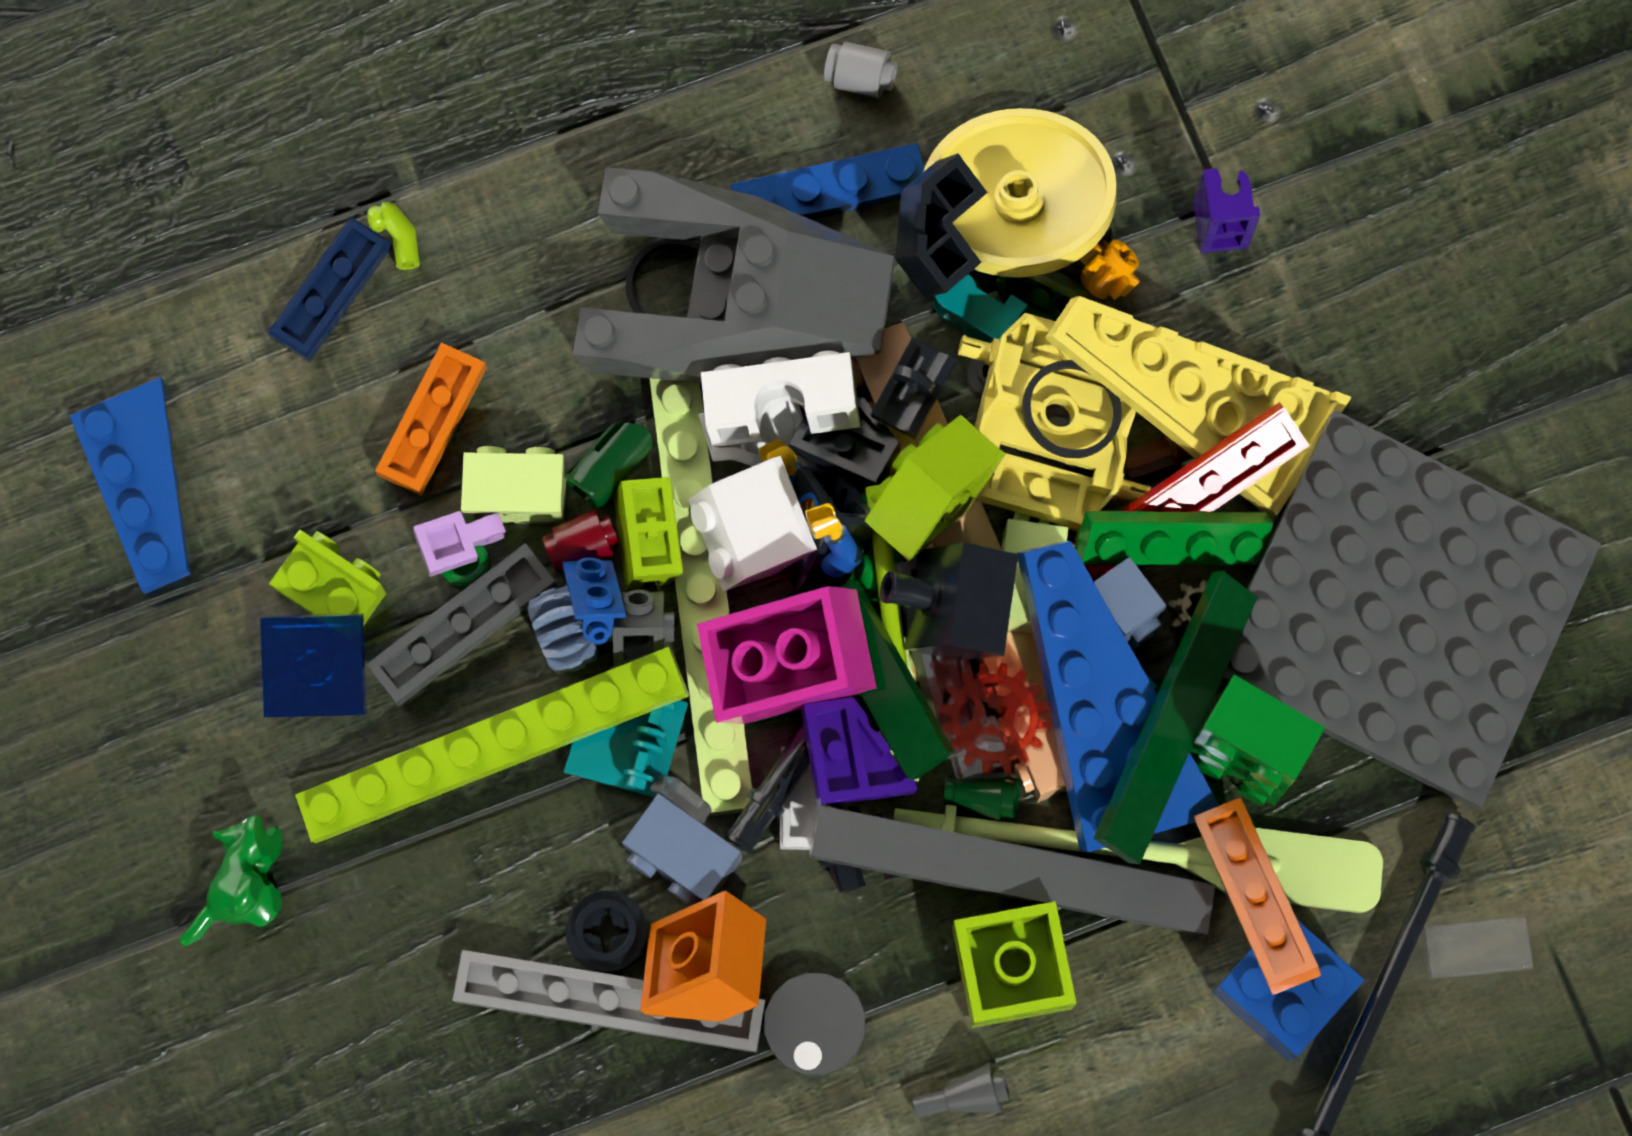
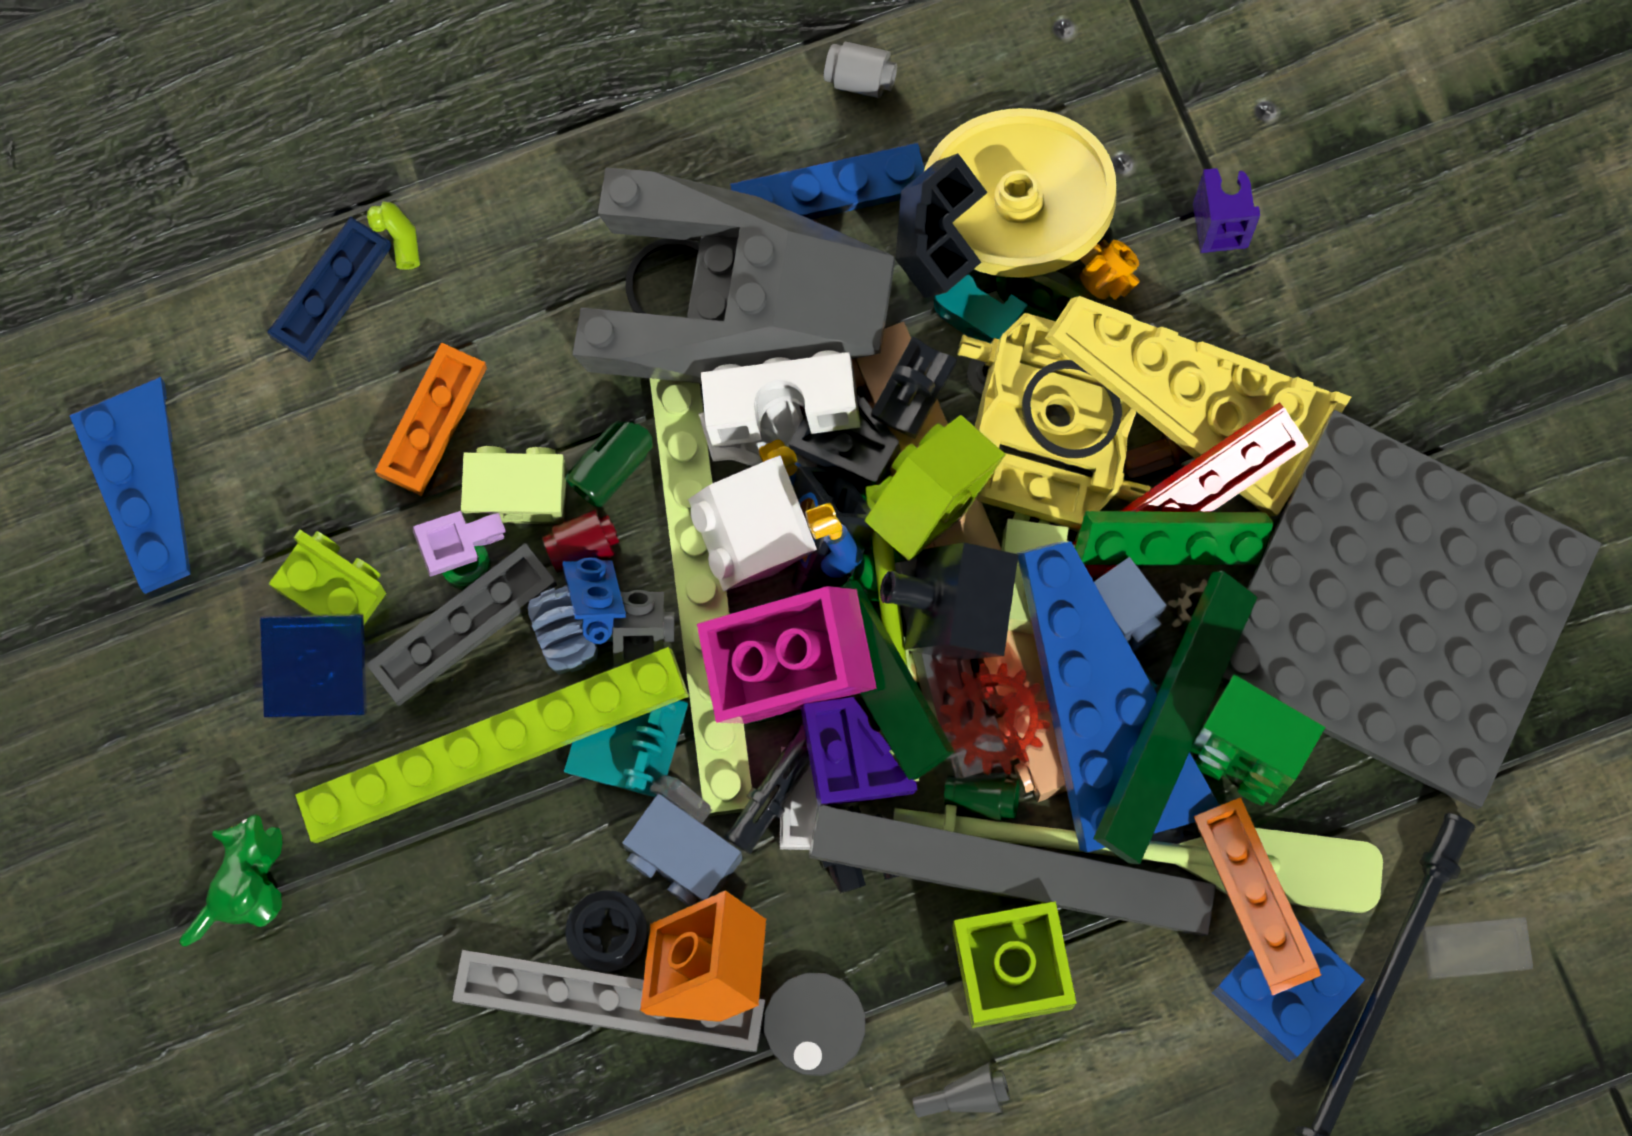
(647, 532): lime hinge -> none

